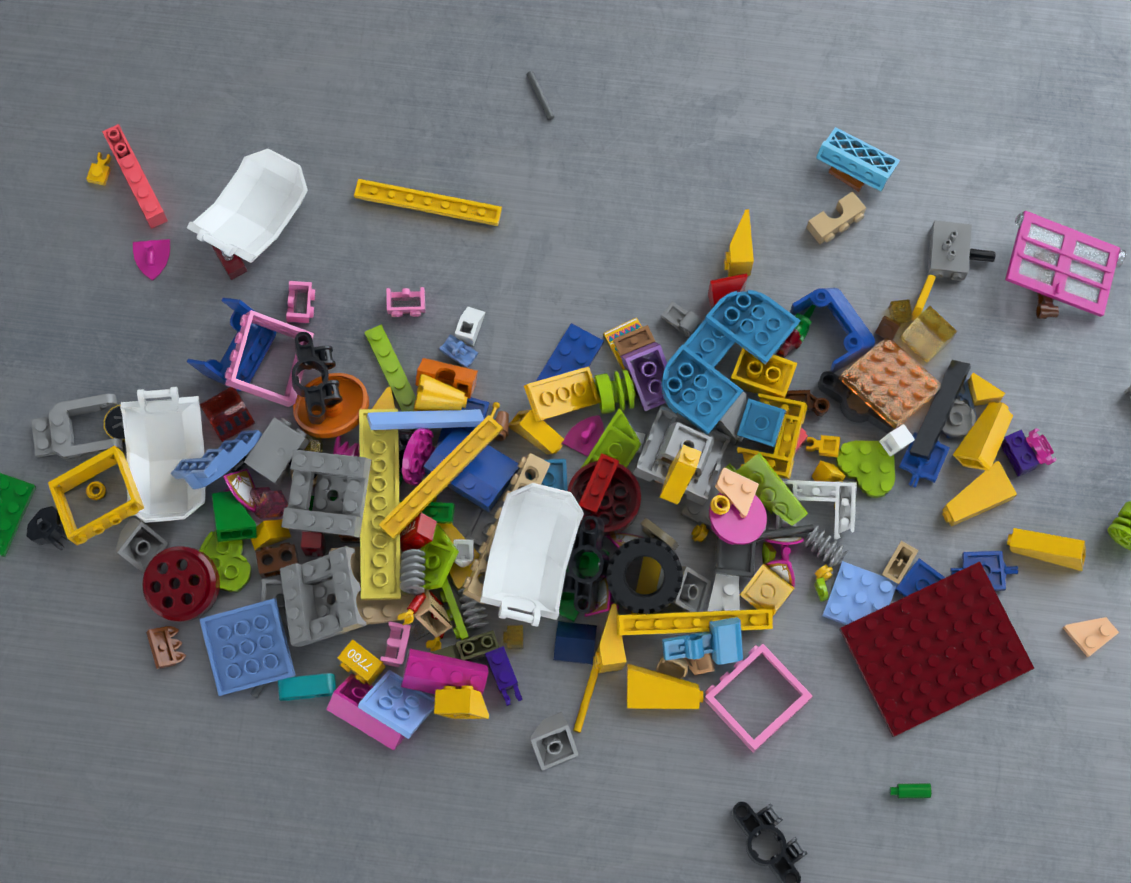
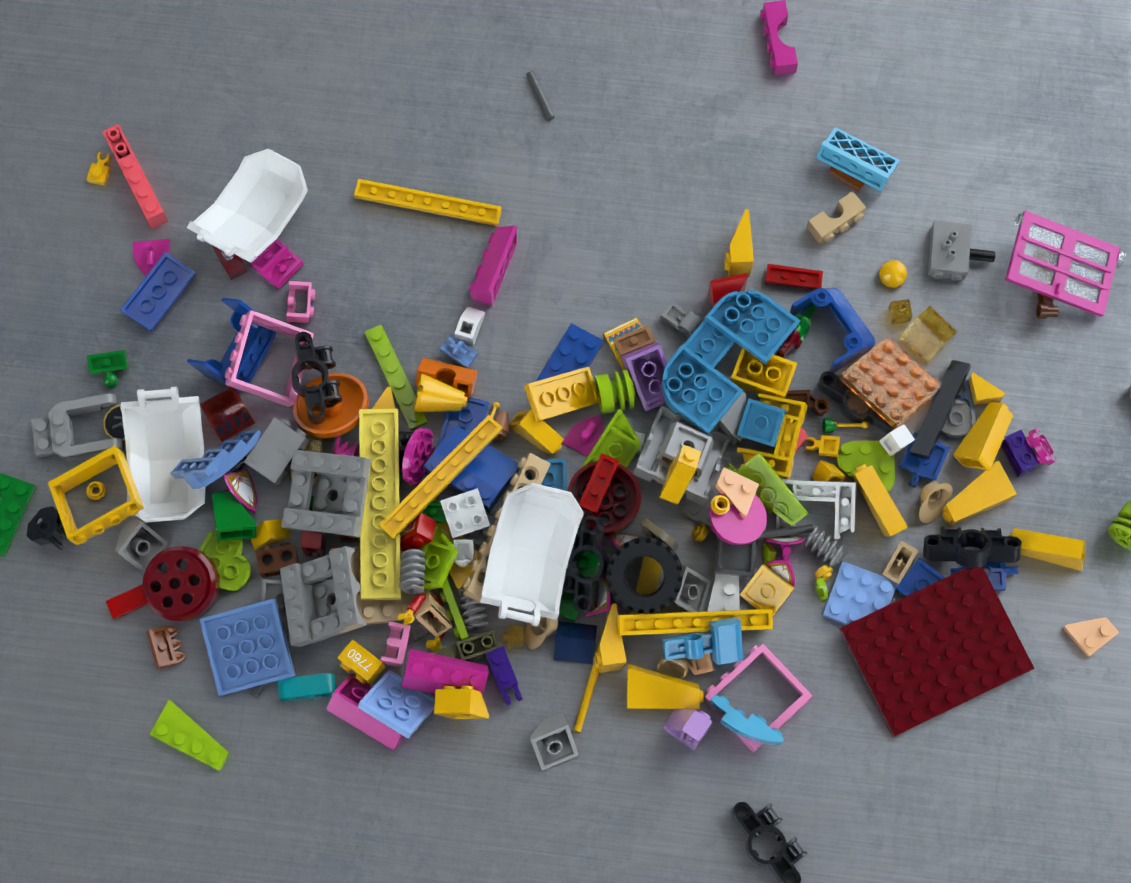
(108, 363): none -> green plate
(126, 602): none -> red tile
(158, 292): none -> blue plate
(185, 735): none -> lime wing
(268, 503): clear pink brick -> none
(277, 264): none -> dark pink slope
(406, 302): bright pink window -> none
(424, 419): light blue tile -> none
(465, 513): none -> white plate
(495, 265): none -> dark pink slope
(535, 635): none -> tan piece
(688, 726): none -> lavender wedge
(752, 728): none -> medium azure slope
(783, 57): none -> dark pink arch
(793, 277): none -> red plate
(829, 425): none -> hinge
(879, 500): none -> yellow slope
(887, 328): reddish brown plate -> none
(893, 274): none -> yellow hair
(912, 790): green cylinder -> none
(923, 296): yellow tile -> none
(933, 499): none -> tan piece
(951, 544): none -> black piece

